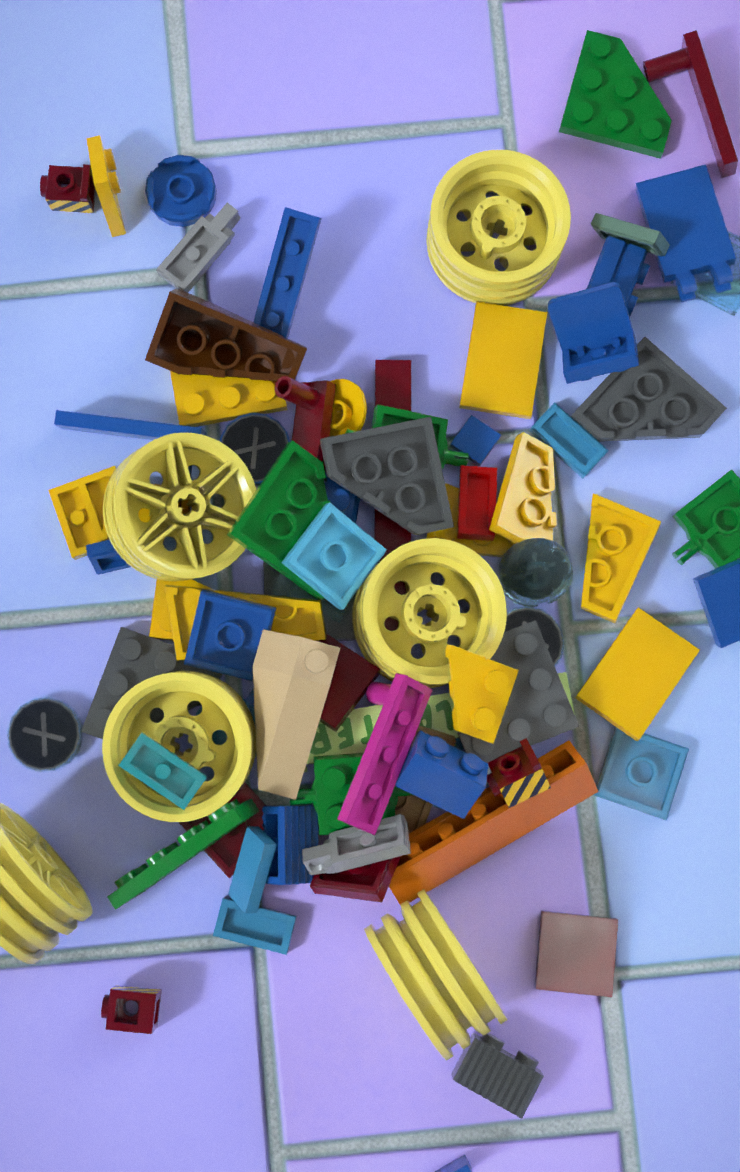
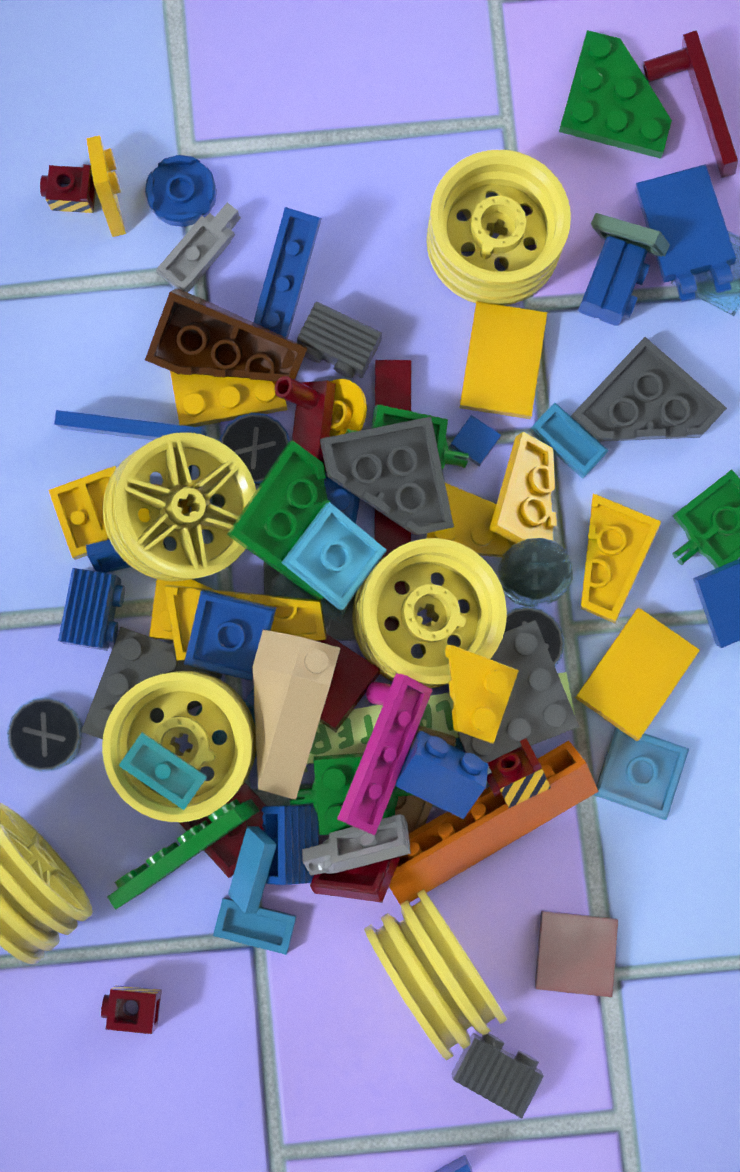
(91, 609): none -> blue brick
(339, 341): none -> dark grey brick
(476, 502): red tile -> none
(594, 332): blue bracket -> none

